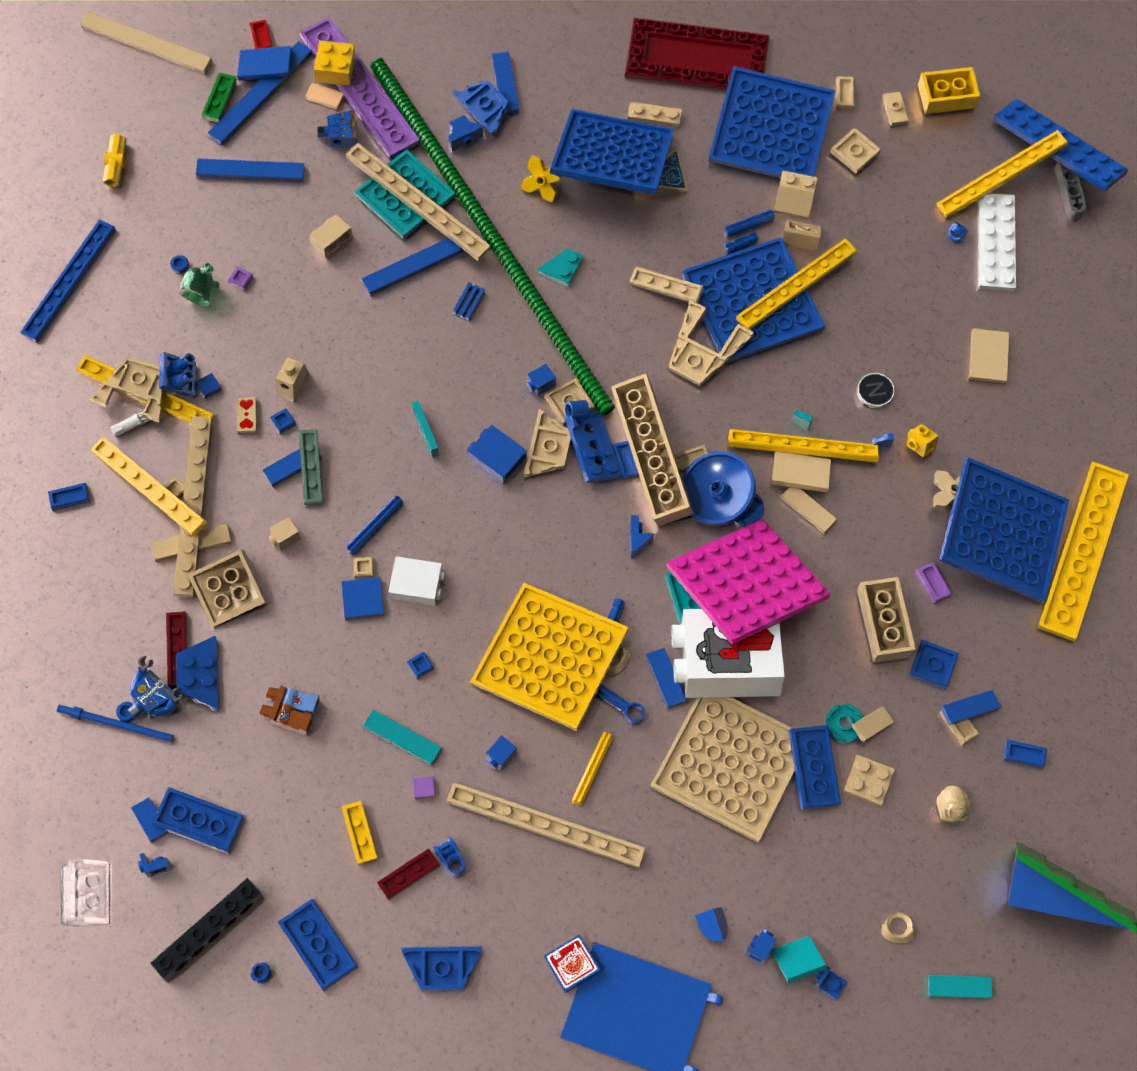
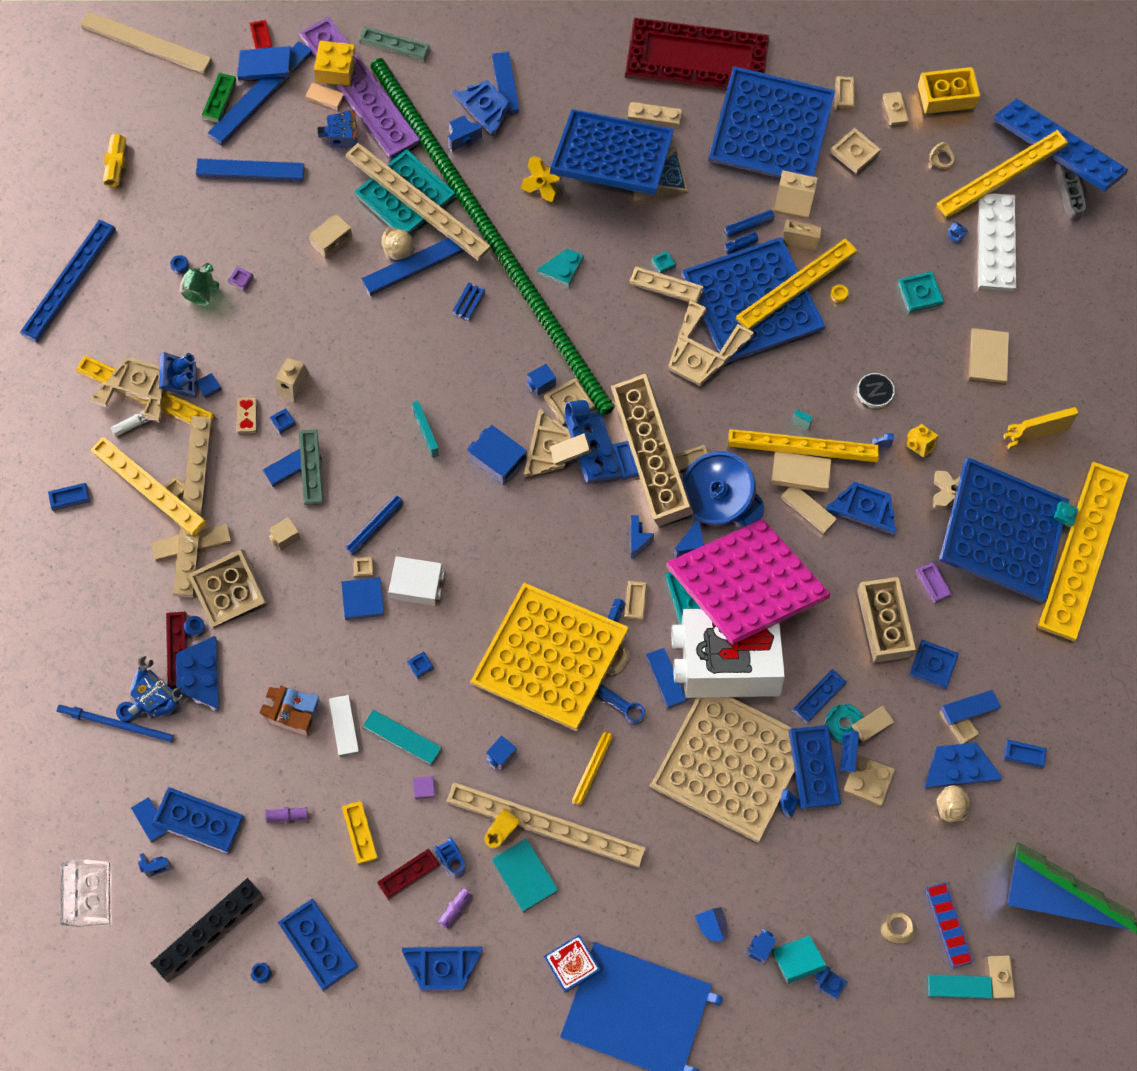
(194, 626): none -> blue tile
(286, 814): none -> medium lavender pin
(343, 725): none -> white tile
(394, 44): none -> sand green tile
(398, 244): none -> tan hair
(455, 908): none -> medium lavender pin
(502, 826): none -> yellow piece
(524, 875): none -> teal tile
(570, 449): none -> tile
(635, 601): none -> tan tile
(663, 262): none -> teal tile
(690, 542): none -> blue slope
(788, 803): none -> blue tile
(819, 696): none -> blue tile
(839, 293): none -> yellow tile
(849, 752): none -> blue tile
(866, 507): none -> blue wing
(920, 292): none -> teal tile
(944, 147): none -> tan piece
(949, 925): none -> tile
(960, 766): none -> blue wing
(1001, 977): none -> tan plate
(1041, 426): none -> yellow tile
(1065, 513): none -> teal plate

